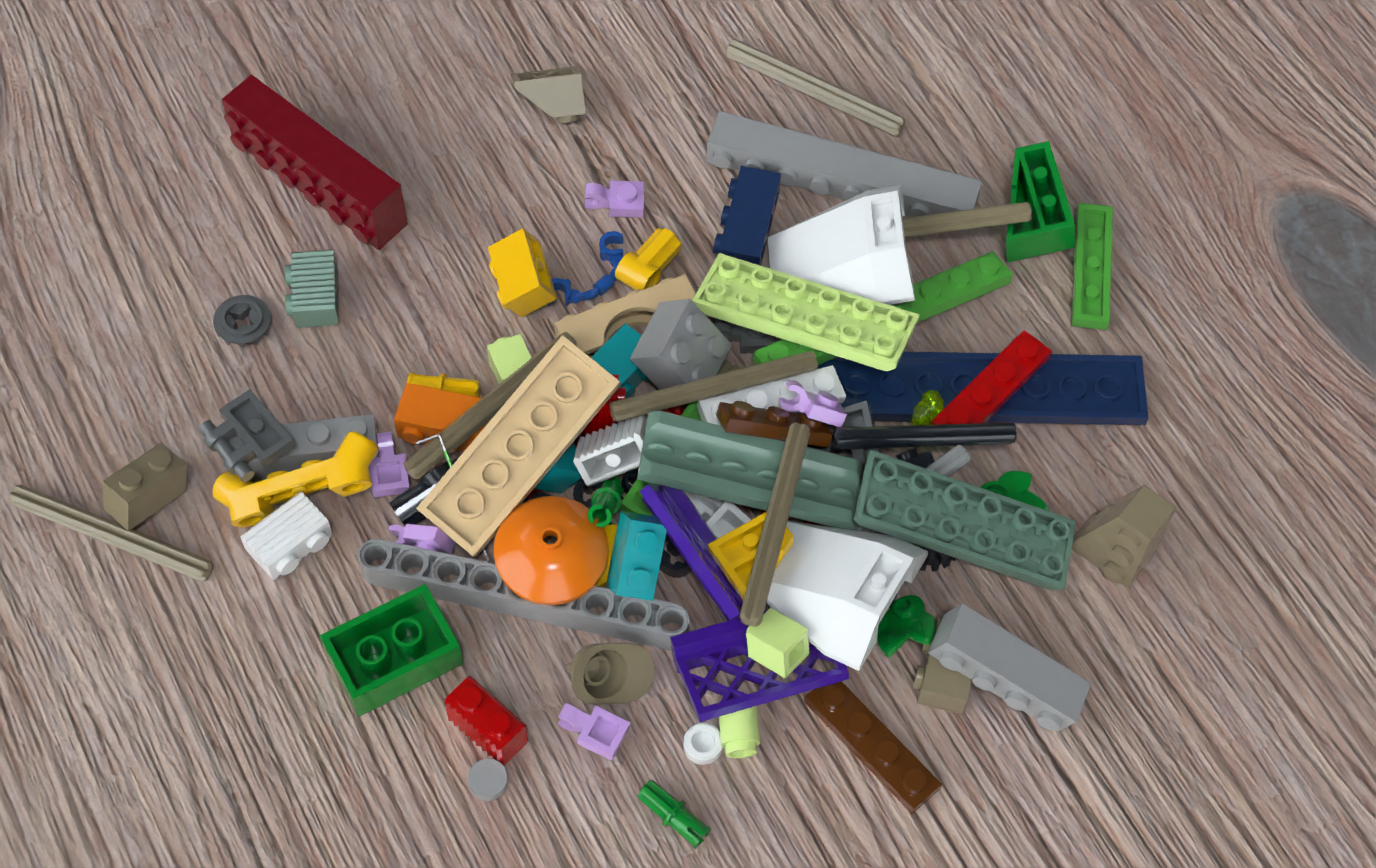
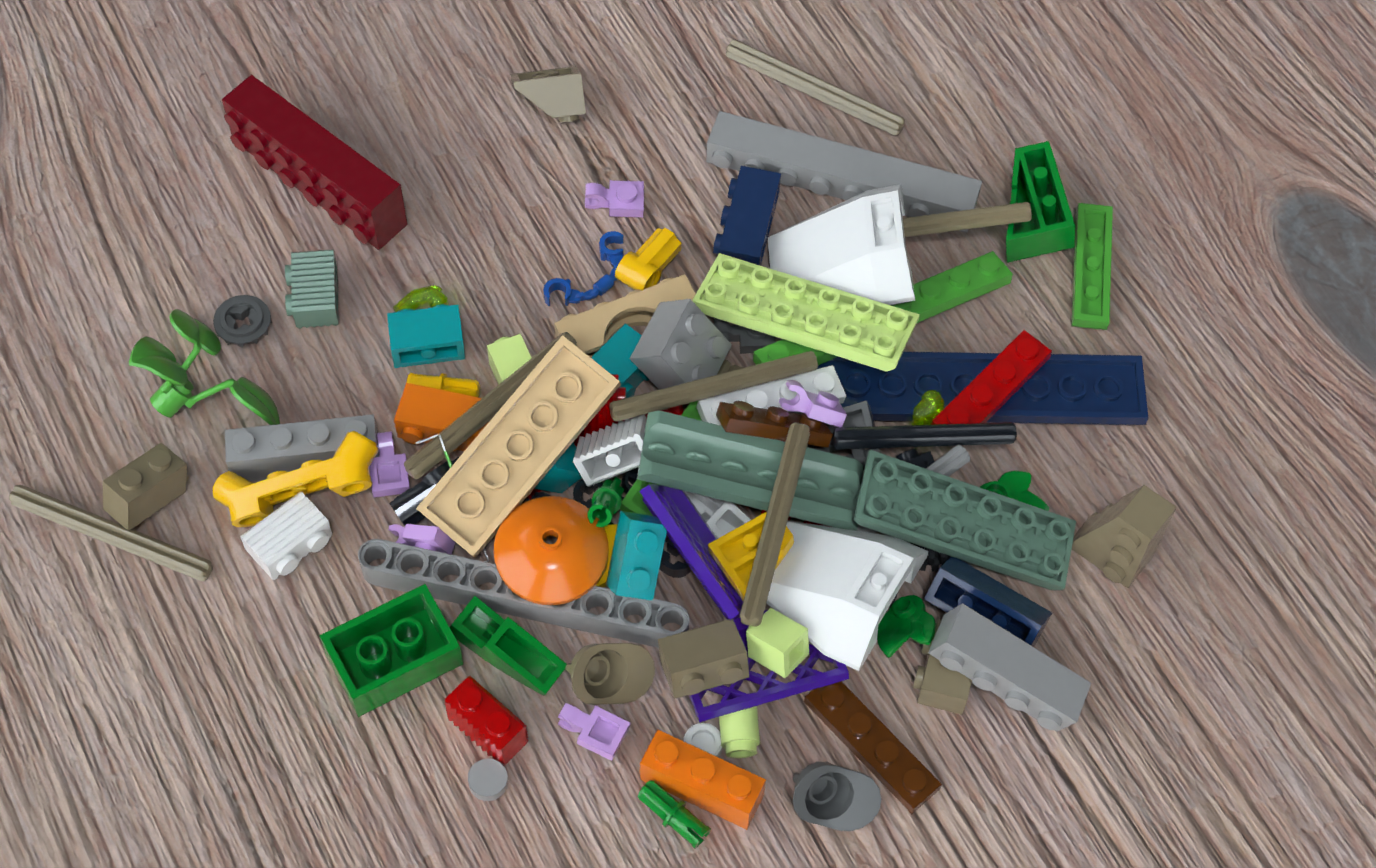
(177, 388): none -> bright green plant
(256, 428): dark grey plate -> none
(420, 296): none -> clear neon green arm
(426, 335): none -> teal brick
(507, 646): none -> green slope
(521, 273): yellow brick -> none
(702, 779): none -> orange brick
(703, 658): none -> dark tan brick
(835, 796): none -> dark grey piece
(961, 583): none -> dark blue brick

